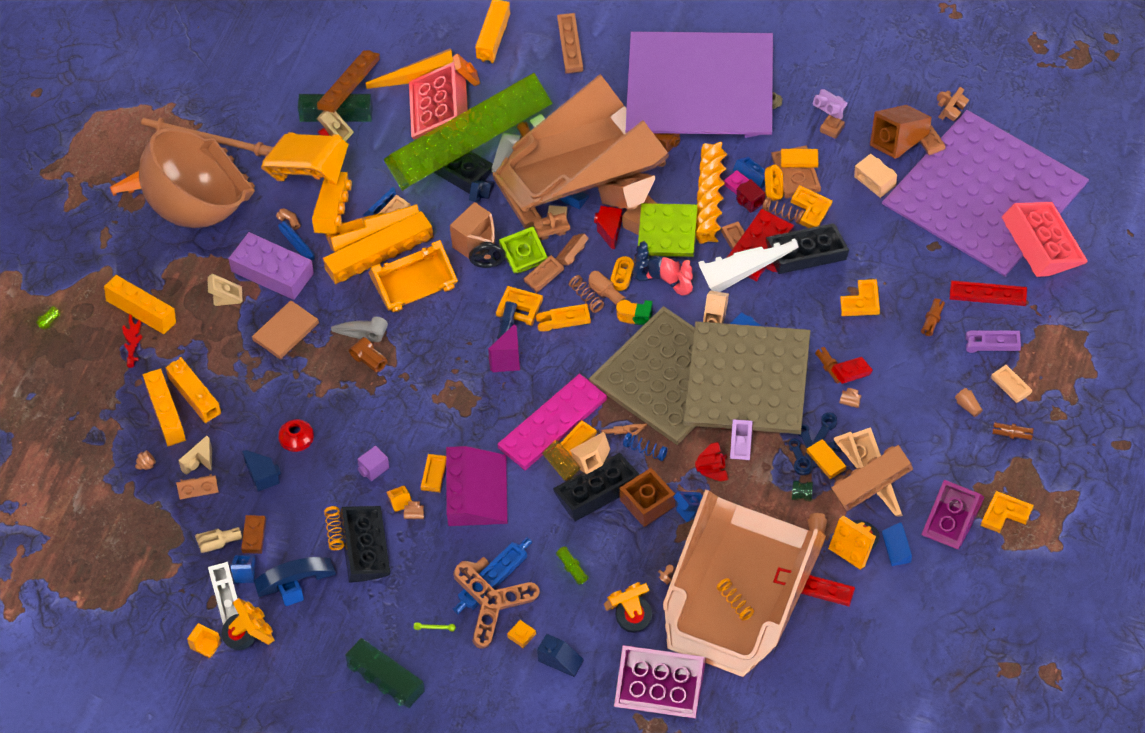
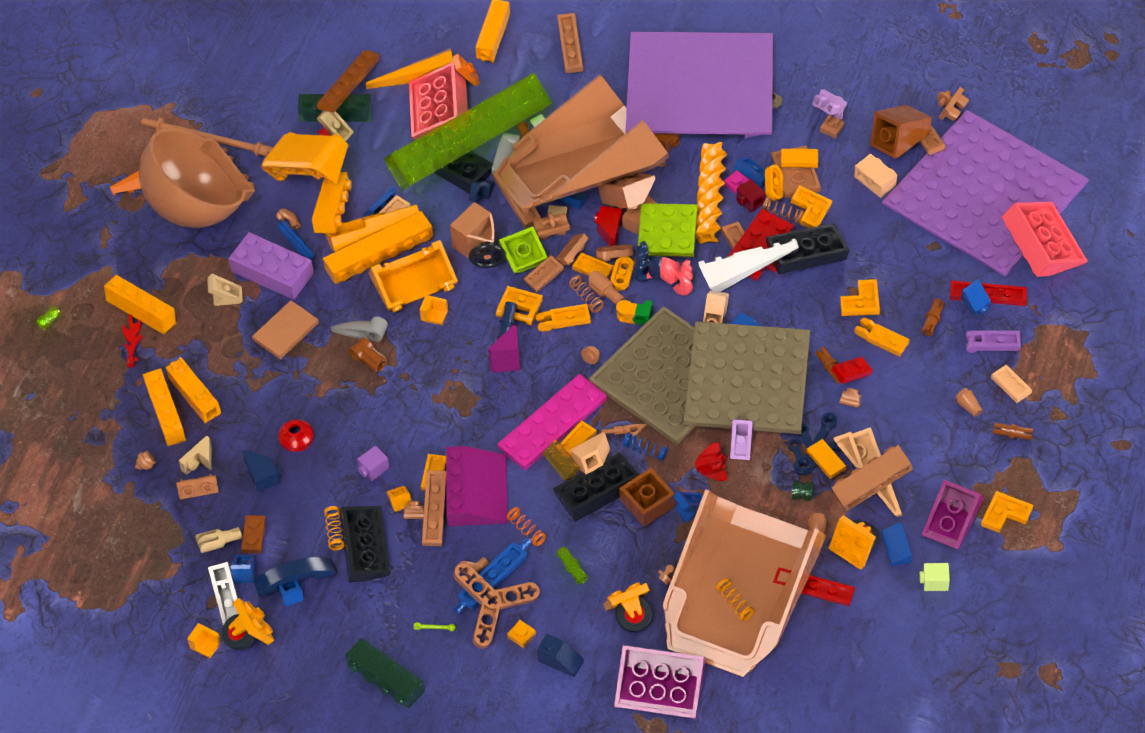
(433, 310): none -> light orange panel
(434, 508): none -> nougat plate
(515, 515): none -> orange piece
(586, 264): none -> light orange tile
(590, 354): none -> nougat plate
(608, 252): none -> nougat plate
(882, 337): none -> light orange hinge
(935, 576): none -> yellowish green brick
(976, 298): none -> blue slope

